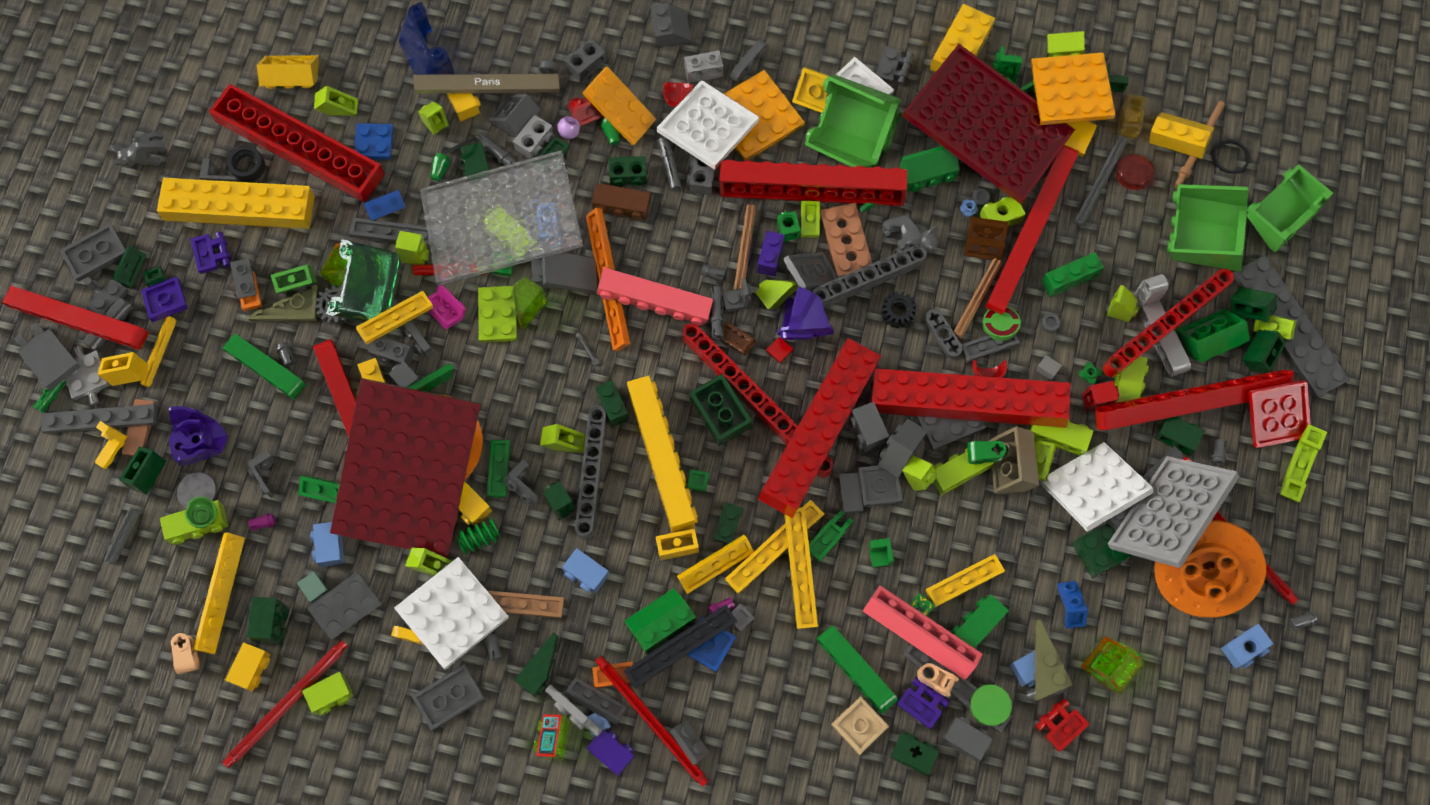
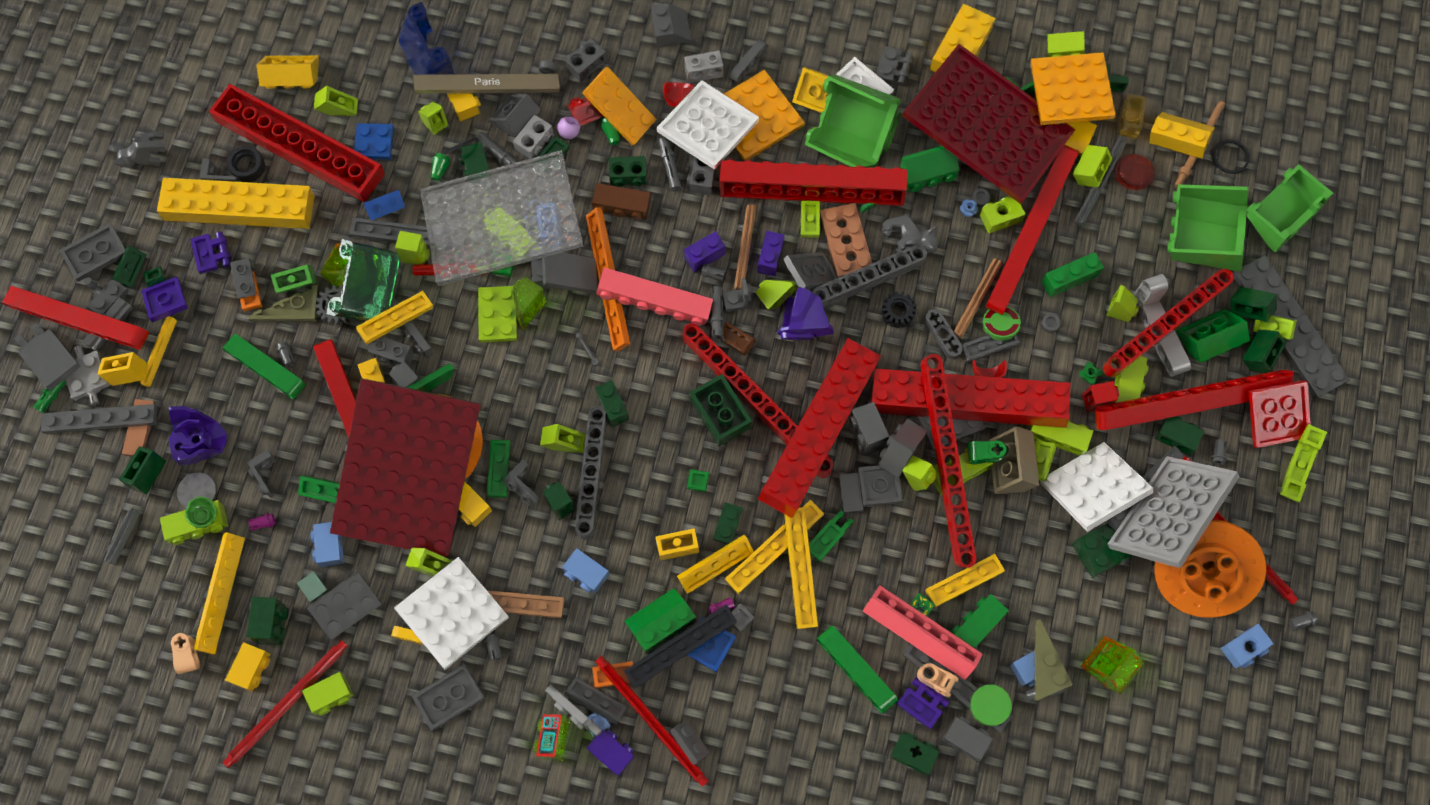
(115, 441): yellow bracket -> none
(446, 307): dark pink bracket -> none
(478, 536): green piece -> none
(537, 671): dark green slope -> none
(661, 456): yellow brick -> none
(704, 251): none -> dark purple brick
(779, 350): red tile -> none
(792, 232): green brick -> none
(860, 725): tan tile -> none
(880, 552): green panel -> none
(944, 470): none -> red beam
(985, 238): reddish brown slope -> none
(1007, 64): green bracket -> none
(1048, 367): light grey slope -> none
(1067, 730): red plate -> none
(1074, 604): blue bracket -> none
(1092, 166): none -> lime brick

